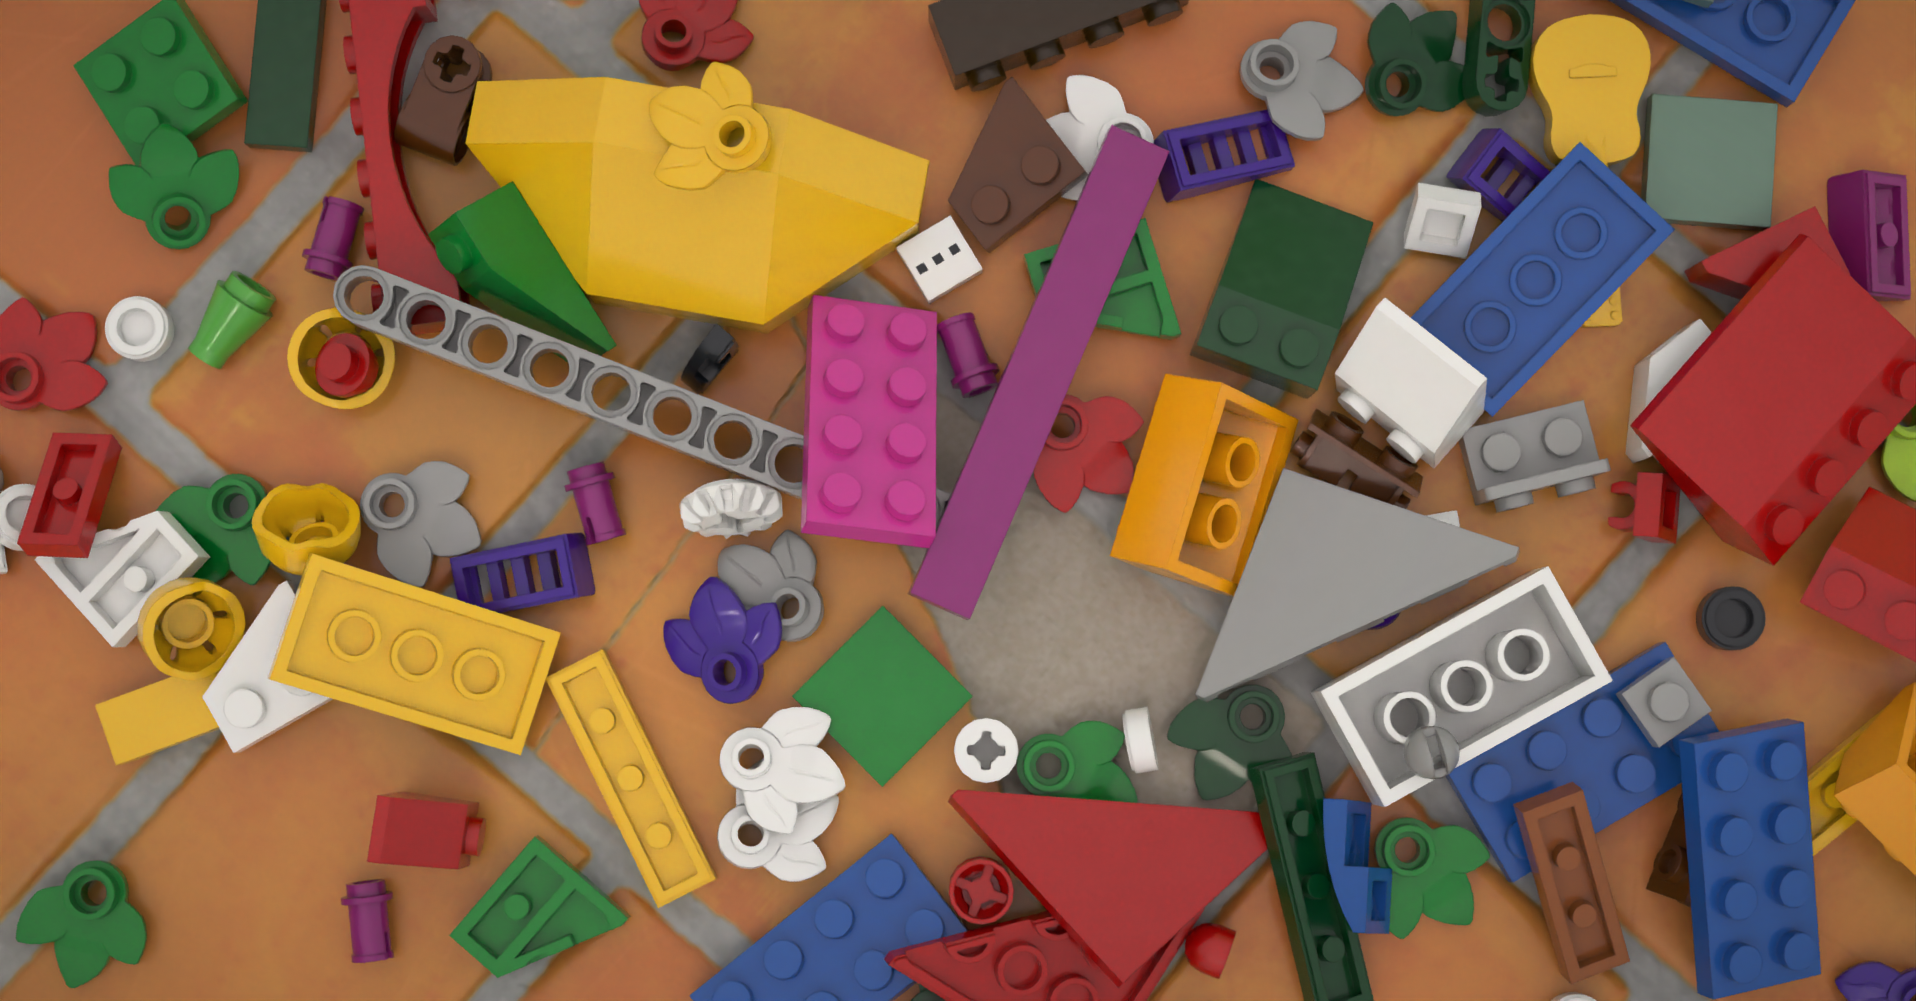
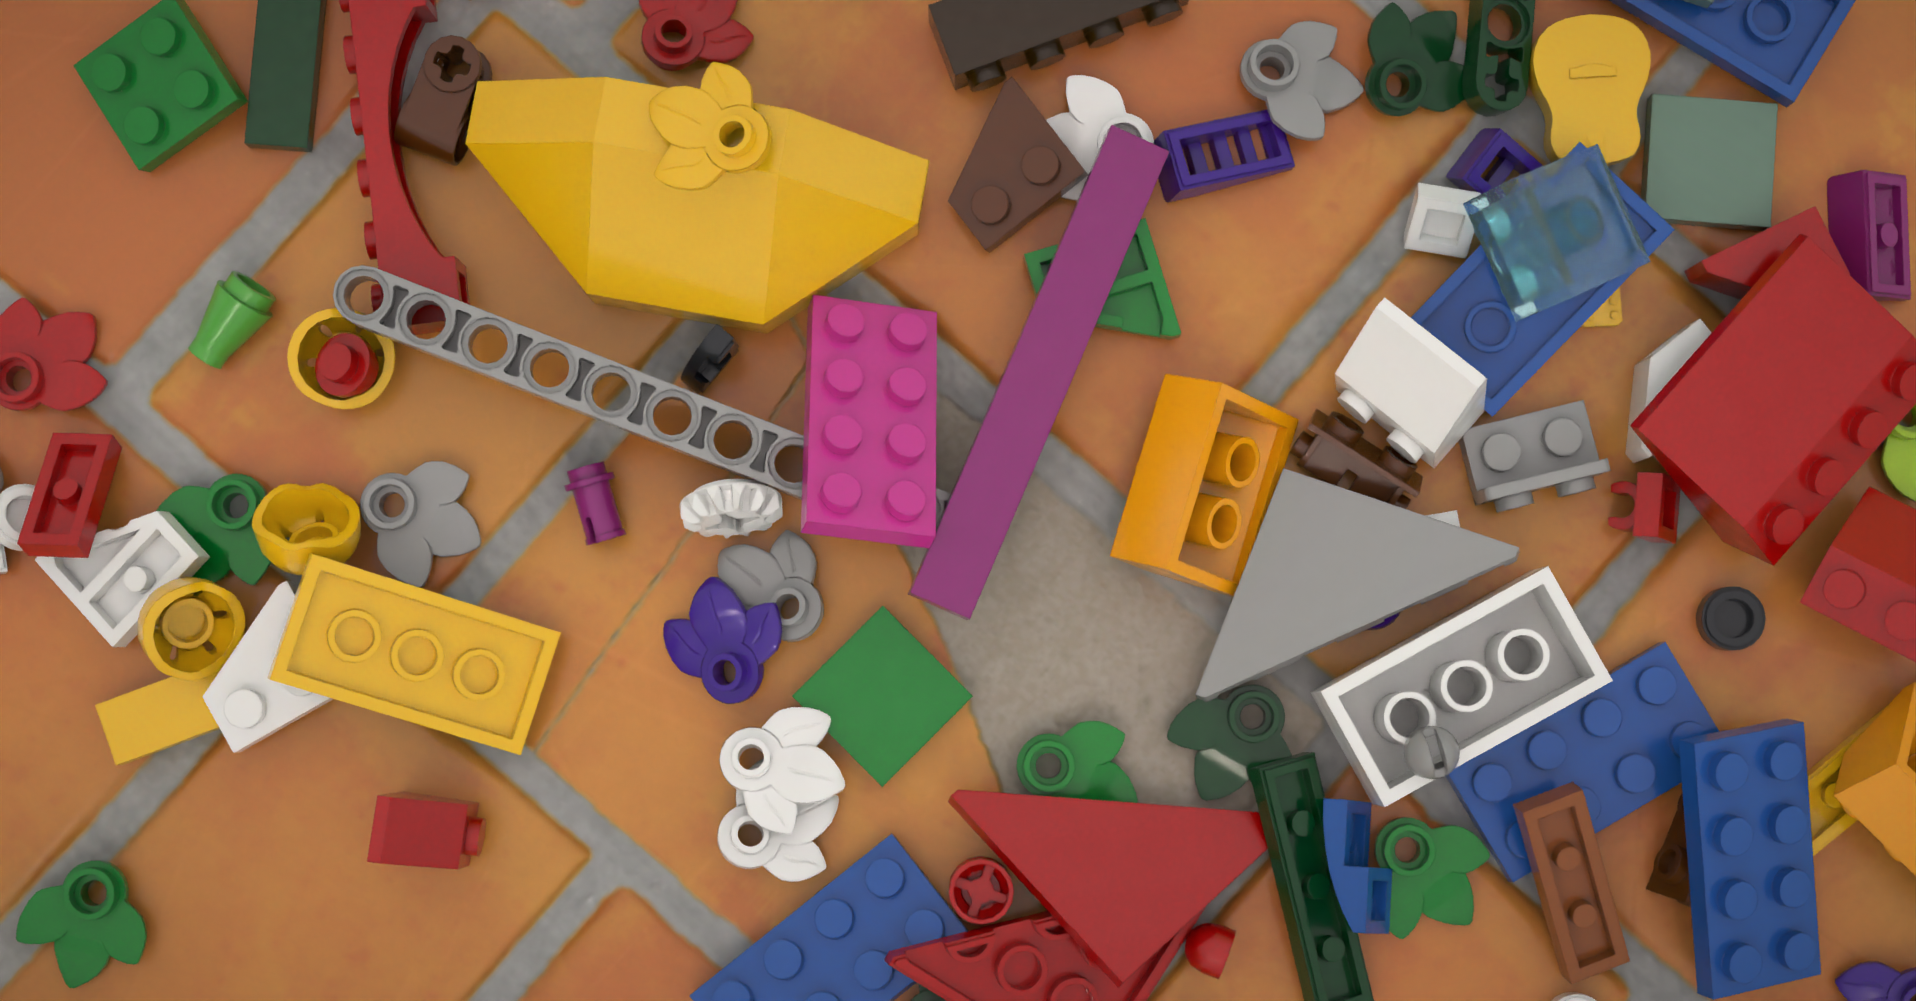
(139, 328): white tile -> none
(171, 177): green plate -> none
(333, 238): magenta pin -> none
(369, 920): magenta pin -> none
(516, 271): green slope -> none
(535, 912): green wing -> none
(573, 566): dark purple slope -> none
(631, 778): yellow tile -> none
(939, 259): white tile -> none
(967, 356): magenta pin -> none
(977, 740): white wheel -> none
(1091, 454): red plate -> none
(1140, 740): white tile -> none
(1283, 290): dark green slope -> none
(1556, 232): none -> clear light blue slope
(1663, 702): light grey plate -> none

